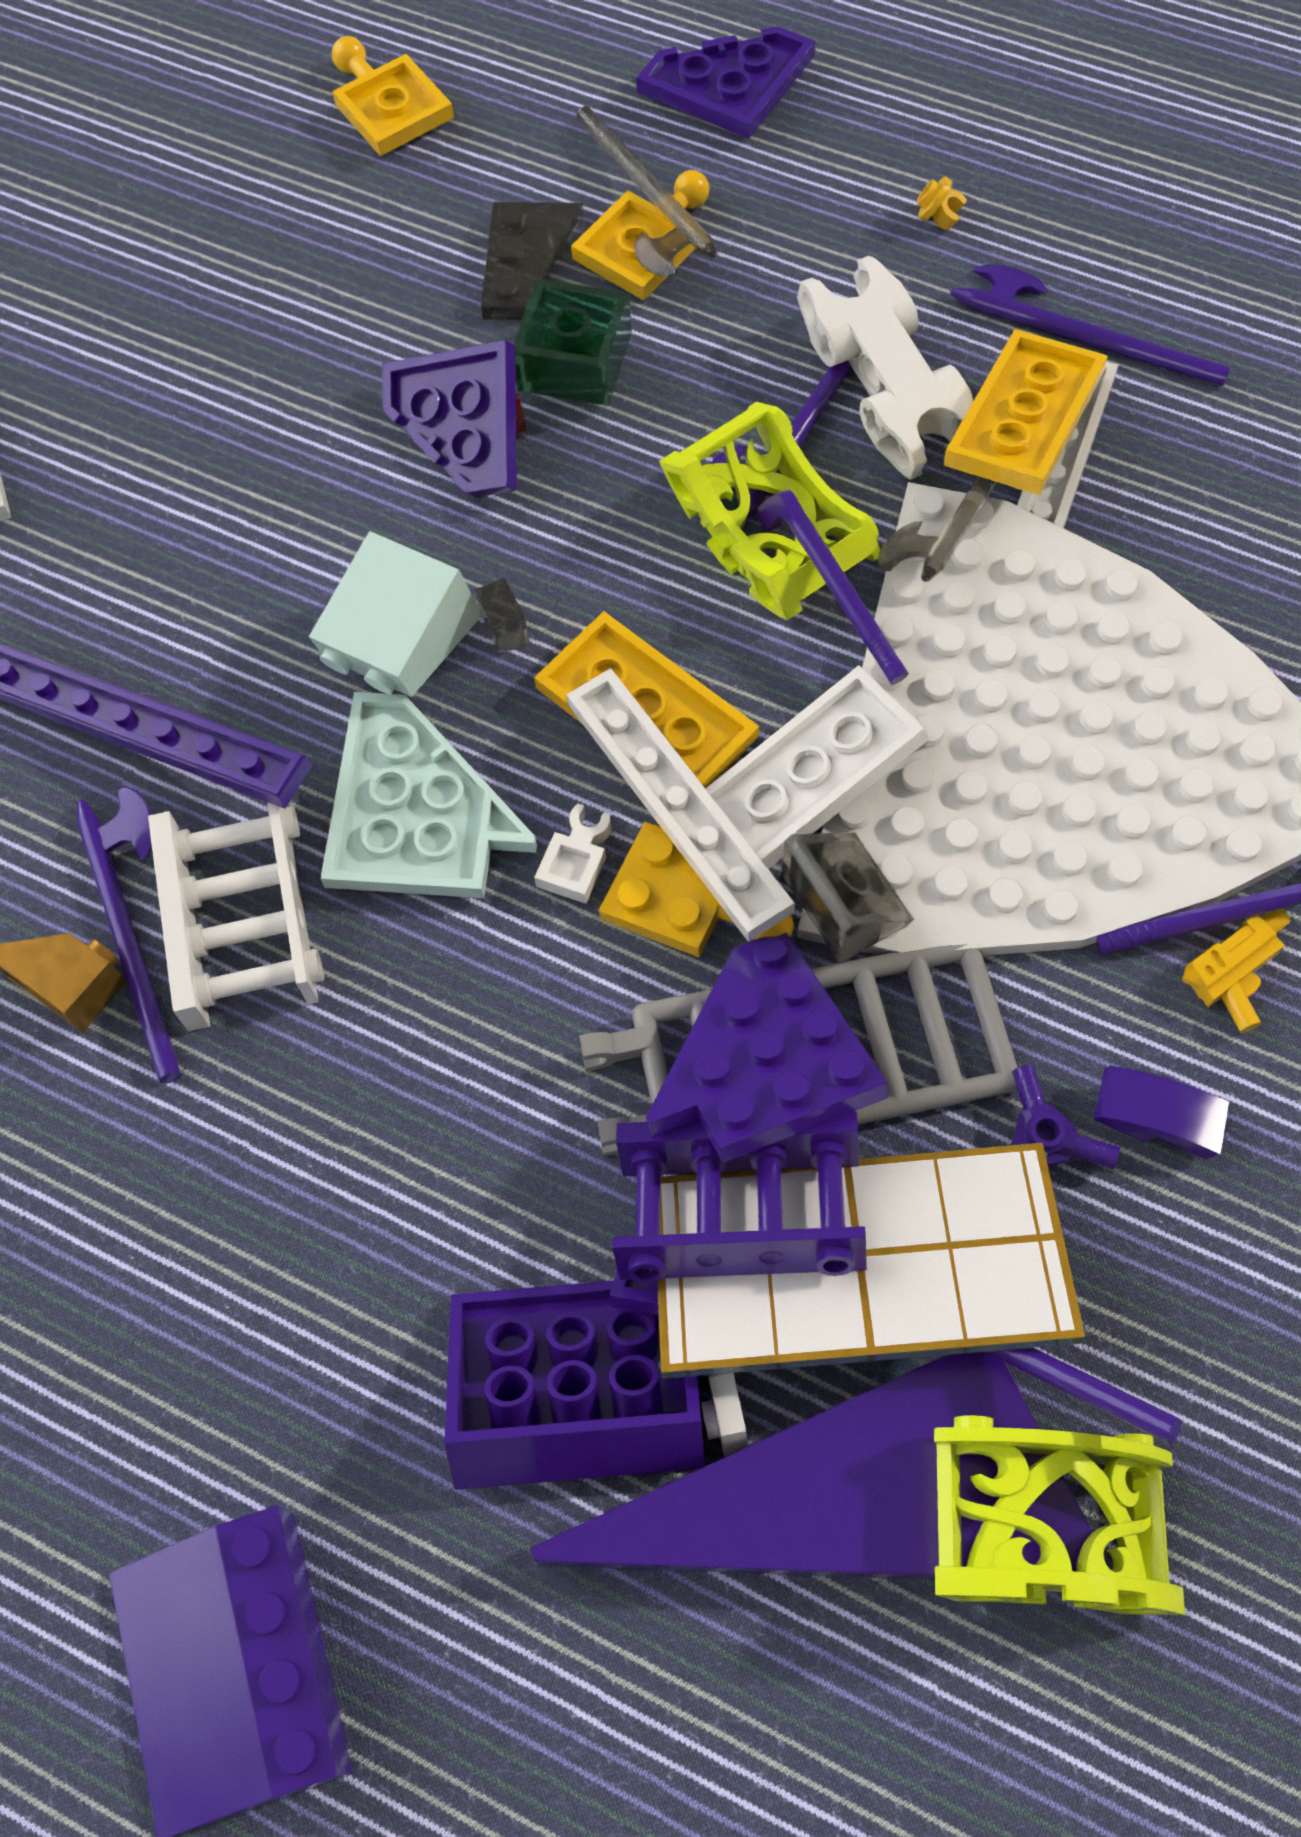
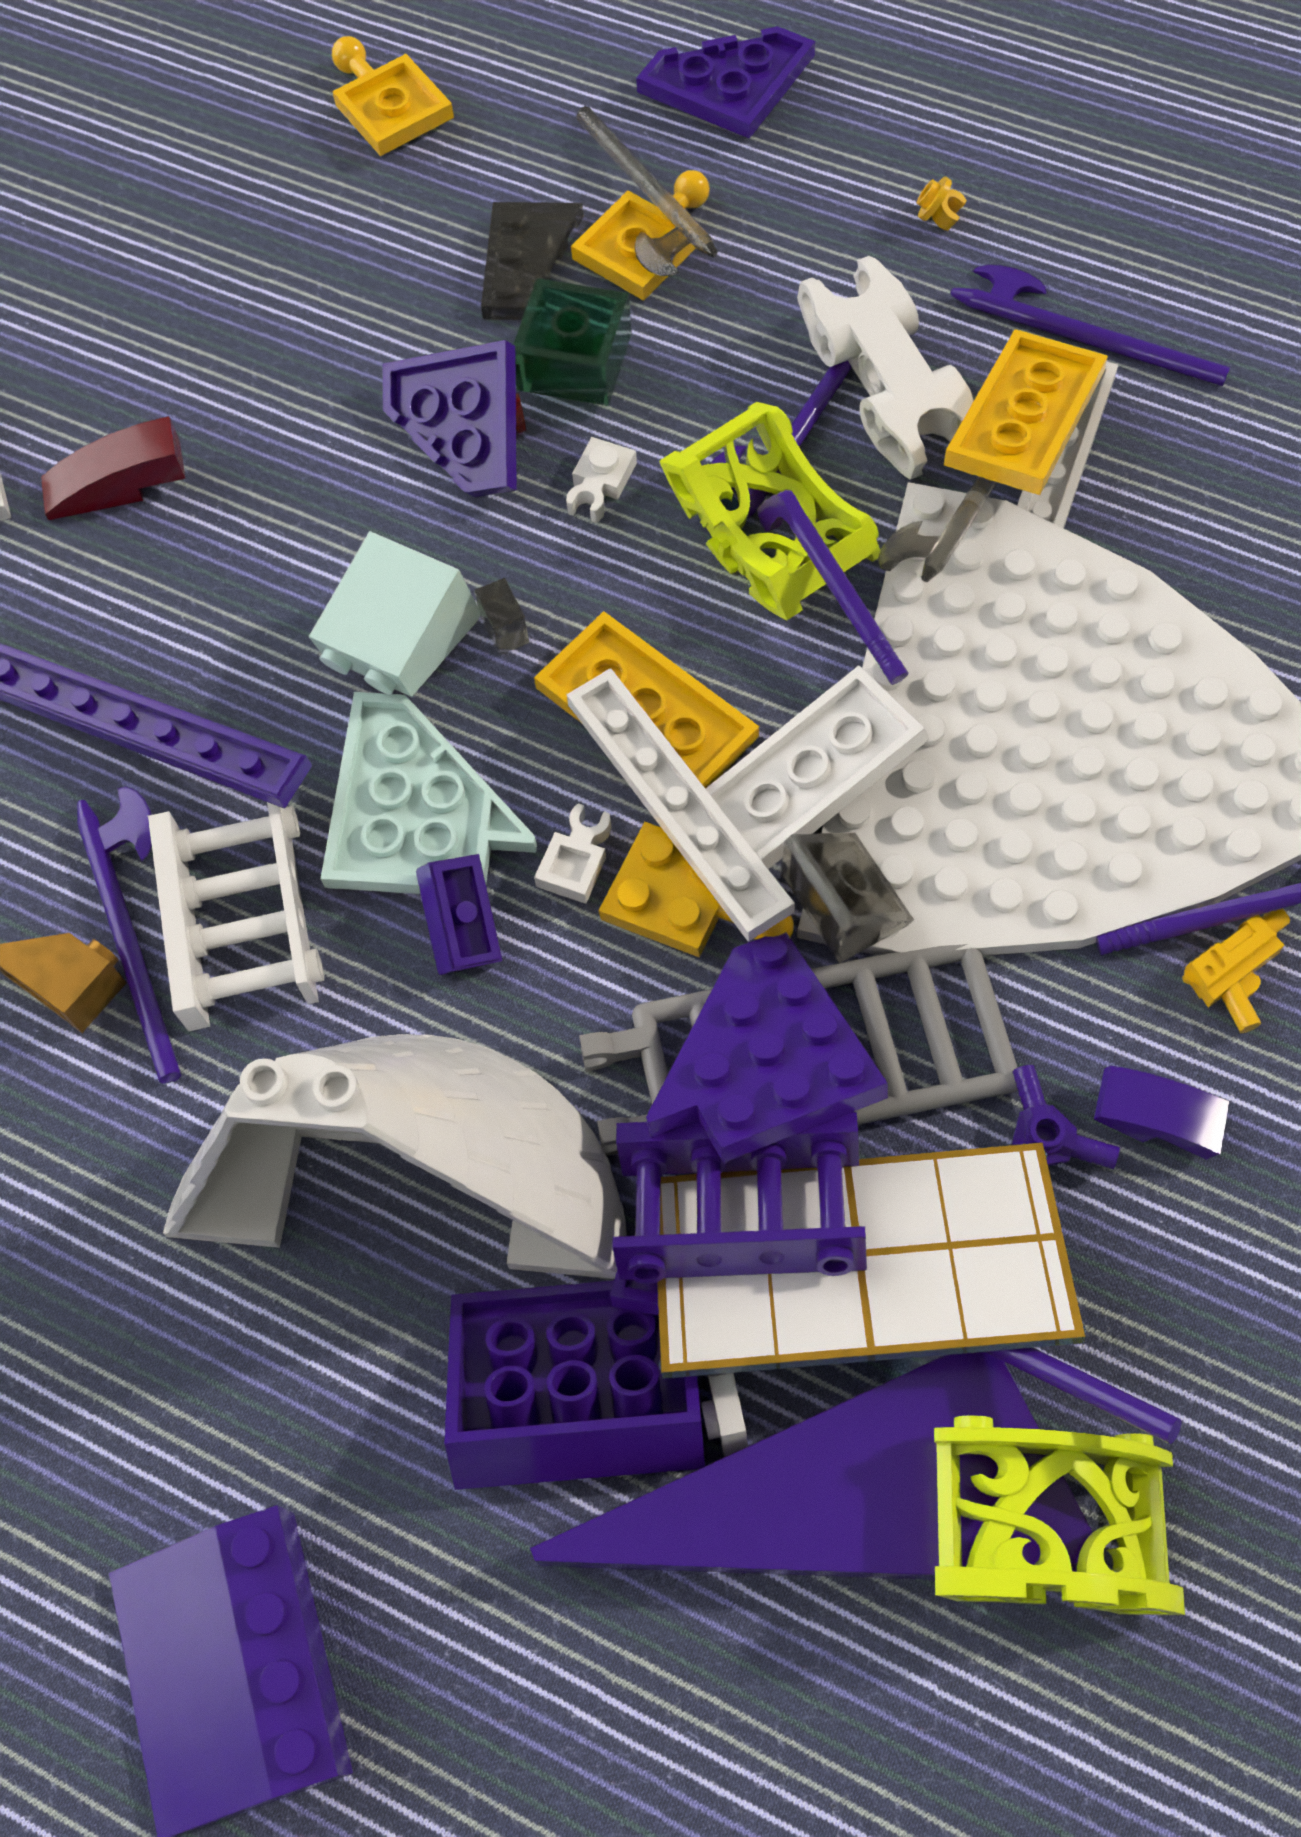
(113, 470): none -> dark red slope
(439, 1106): none -> white cone
(458, 914): none -> dark purple slope
(600, 473): none -> white plate

